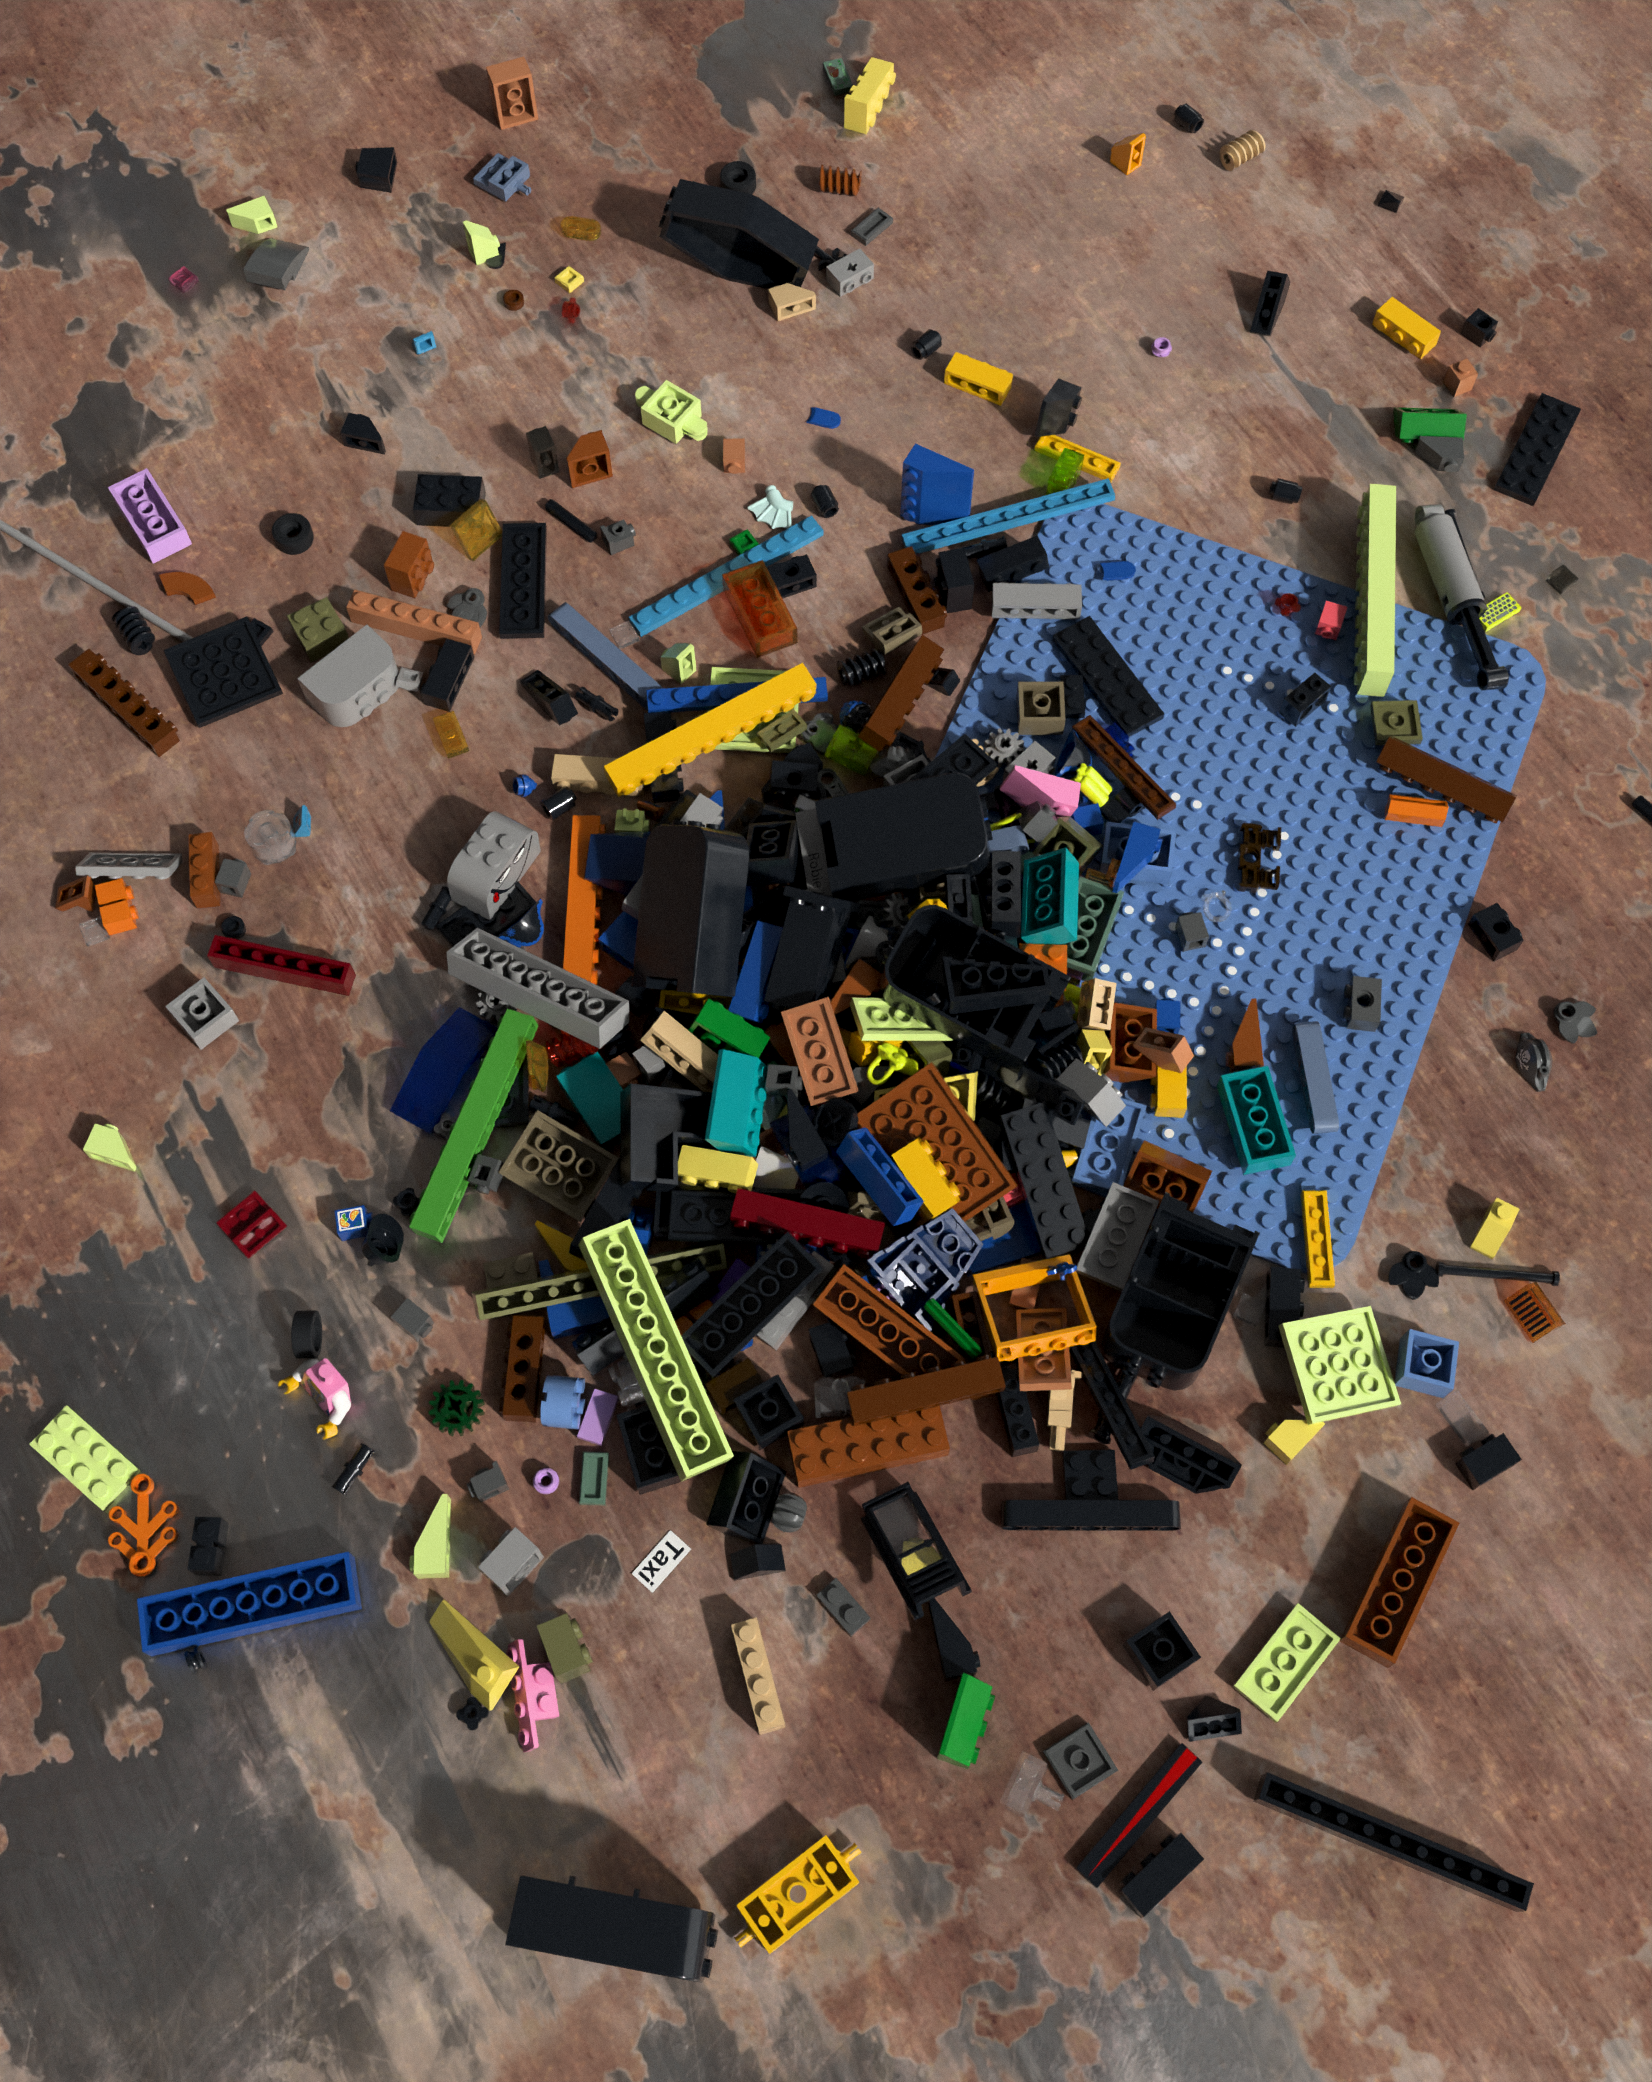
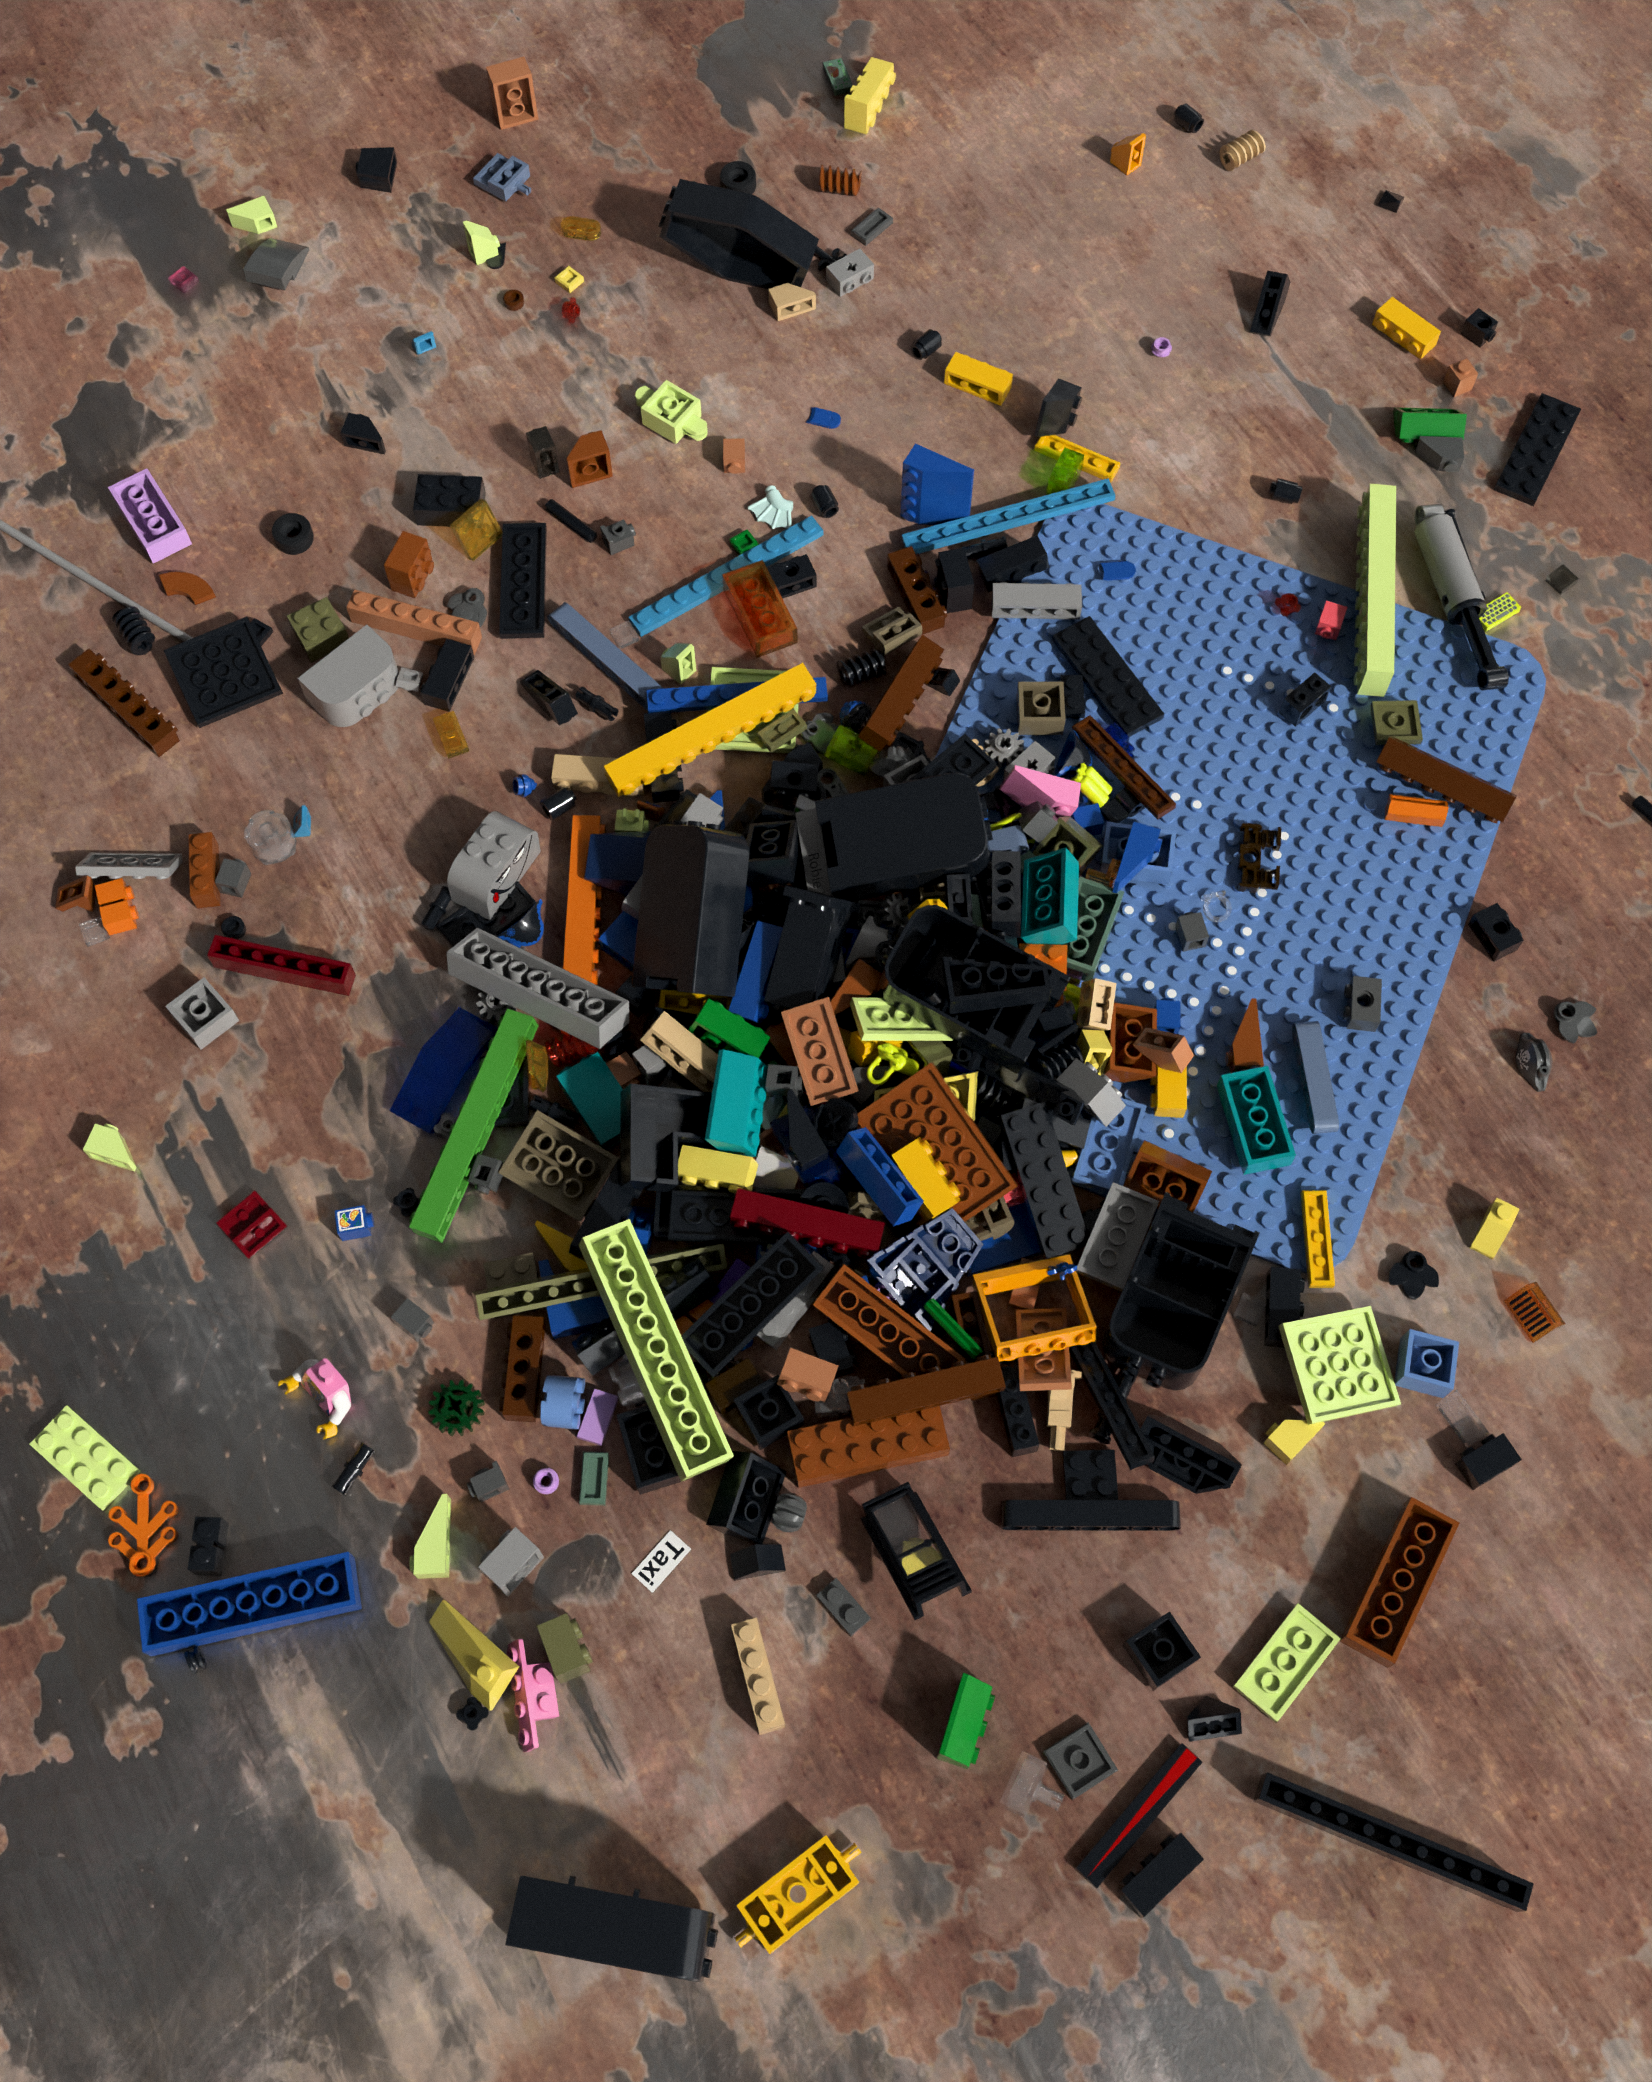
(306, 1334): black tyre -> none
(383, 1240): black piece -> none
(807, 1375): none -> nougat brick
(953, 1647): black slope -> none
(1553, 1277): black bar -> none

